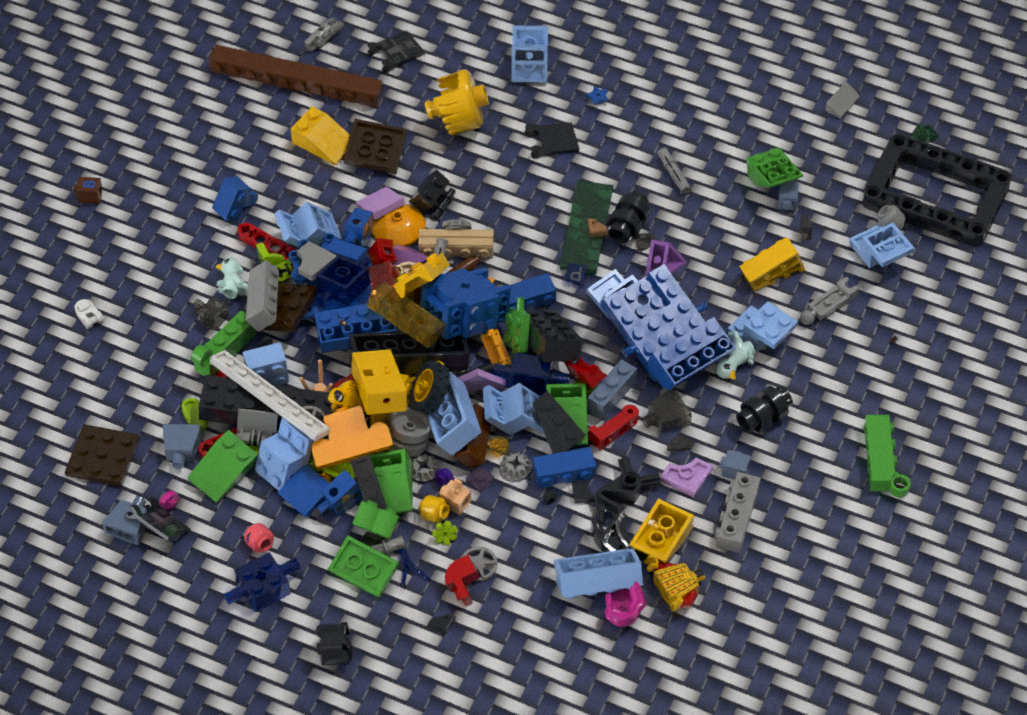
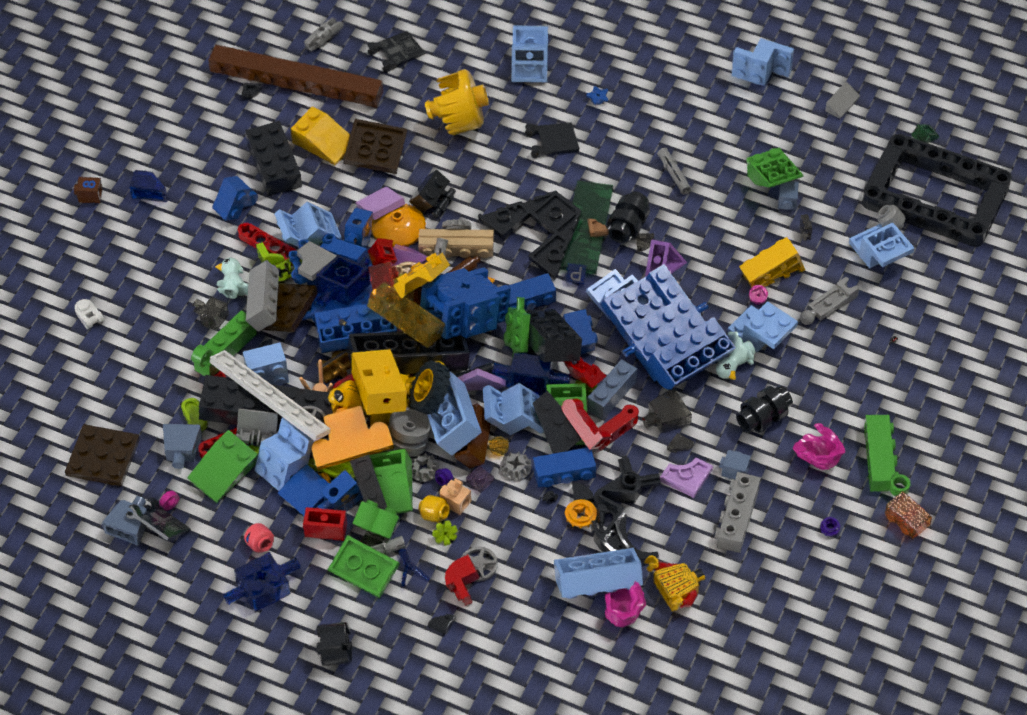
(147, 187): none -> clear blue slope
(251, 90): none -> black tile
(273, 158): none -> black brick
(325, 523): none -> red brick
(336, 366): none -> pearl gold hips
(495, 347): light orange hinge -> none
(552, 213): none -> black wing
(579, 506): none -> light orange gear
(582, 326): none -> blue brick
(583, 424): none -> leg
(663, 531): yellow slope -> none
(758, 294): none -> dark pink tile
(760, 63): none -> light blue bracket
(820, 451): none -> dark pink hair
(830, 522): none -> dark purple plate
(907, 515): none -> clear orange brick

